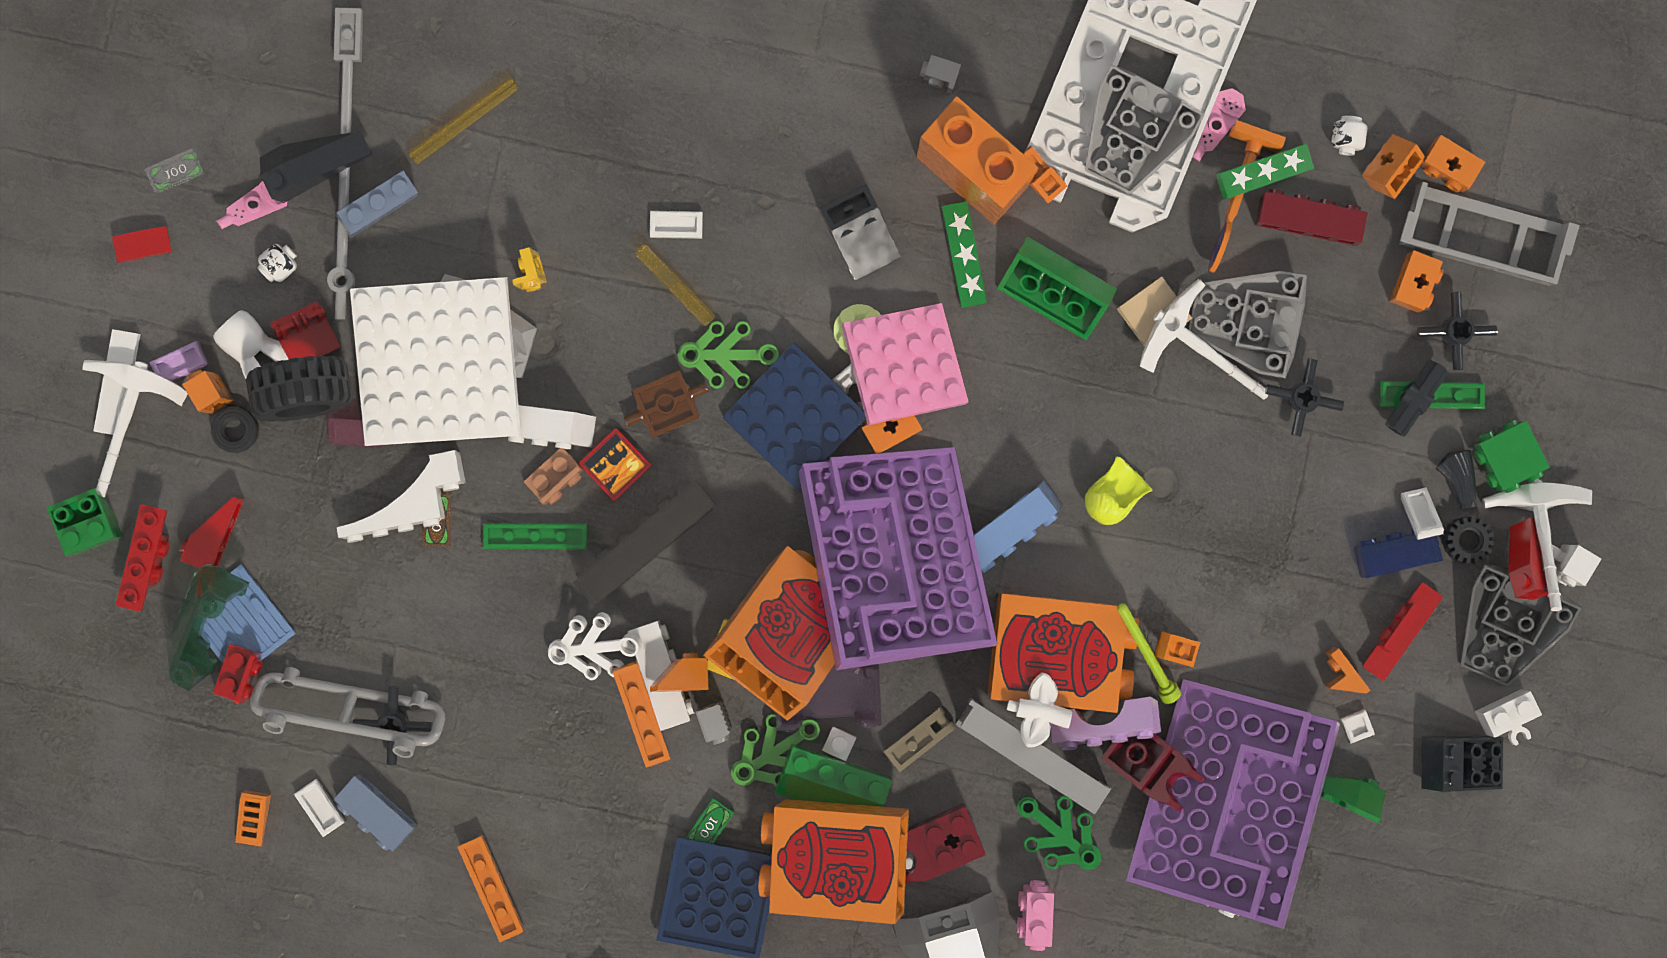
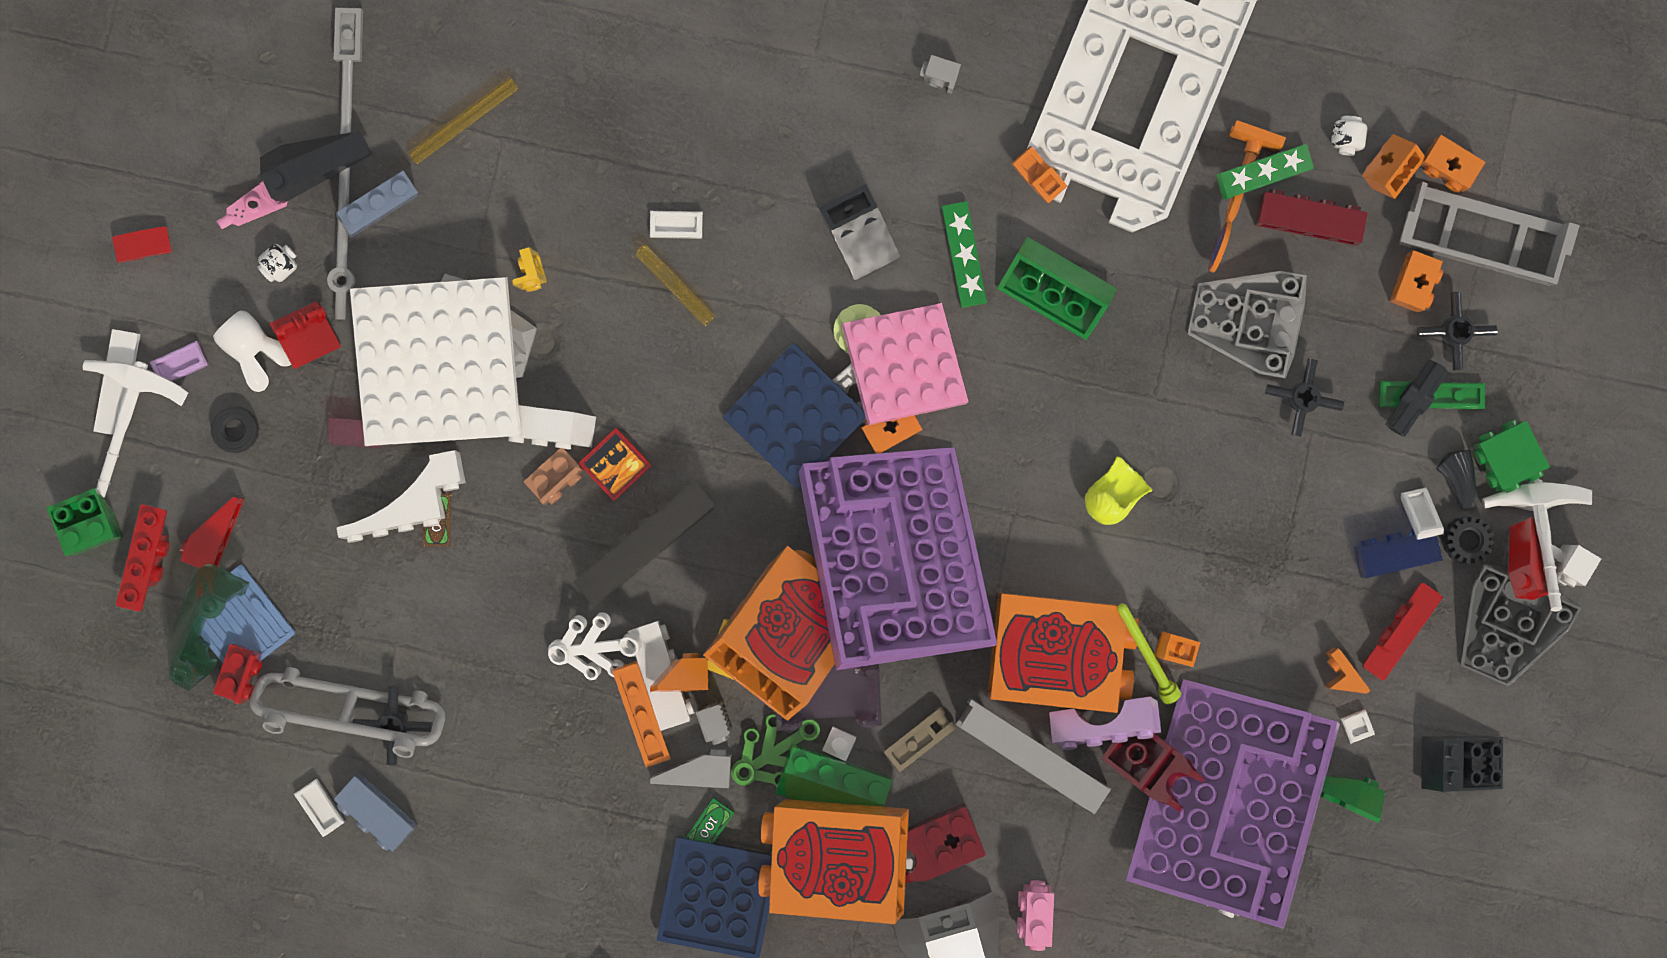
(174, 171): clear tile -> none
(207, 391): orange brick -> none
(264, 800): orange slope -> none
(298, 388): black tyre -> none
(491, 888): orange plate -> none
(535, 536): green tile -> none
(666, 404): reddish brown plate -> none
(705, 770): none -> light grey slope
(723, 354): bright green plant -> none
(975, 160): orange brick -> none
(1016, 524): medium blue wedge -> none
(1040, 711): white plant -> none
(1062, 835): green plant -> none
(1136, 129): light grey wedge -> none
(1140, 309): tan slope -> none
(1172, 324): white piece -> none
(1224, 116): bright pink piece -> none
(1509, 715): white brick -> none

